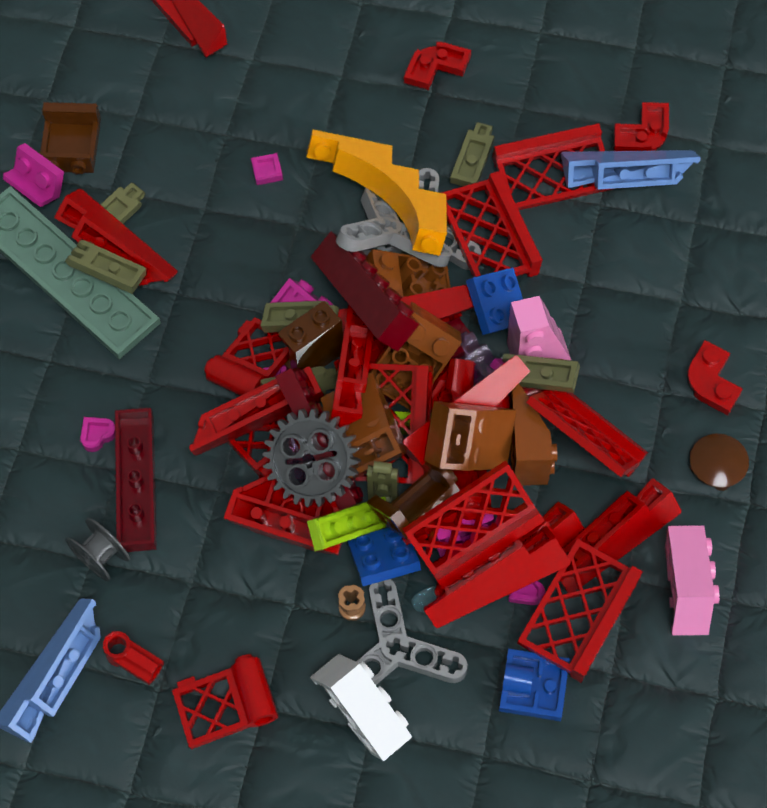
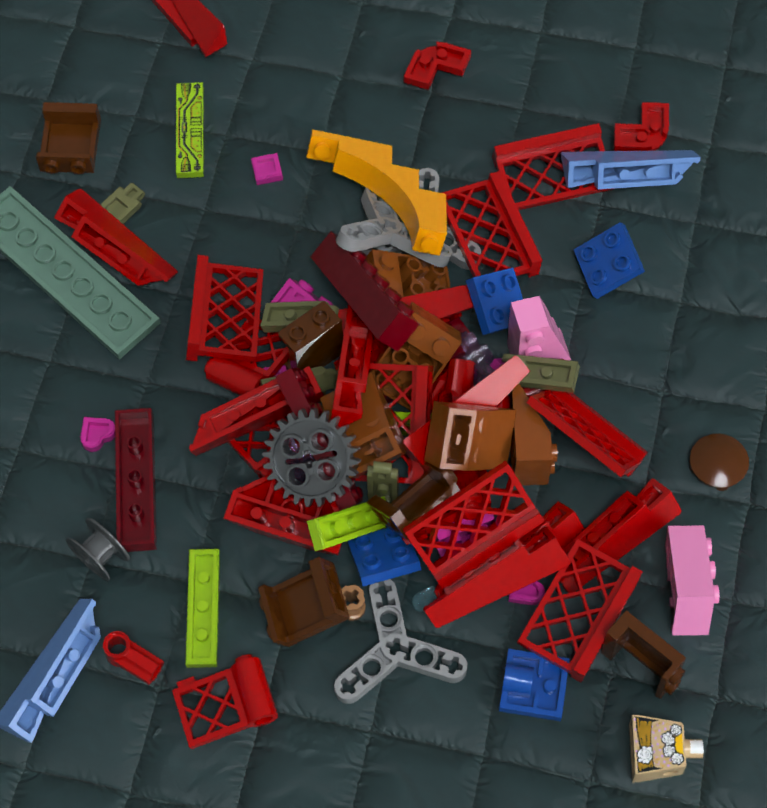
(35, 176): dark pink bracket -> none
(106, 266): olive hinge -> none
(189, 130): none -> lime tile
(200, 311): none -> red fence
(203, 608): none -> lime tile
(304, 604): none -> reddish brown panel
(363, 705): white wedge -> none
(473, 155): olive hinge -> none
(609, 260): none -> blue plate
(648, 649): none -> reddish brown panel
(659, 748): none -> torso
(706, 382): red plate -> none

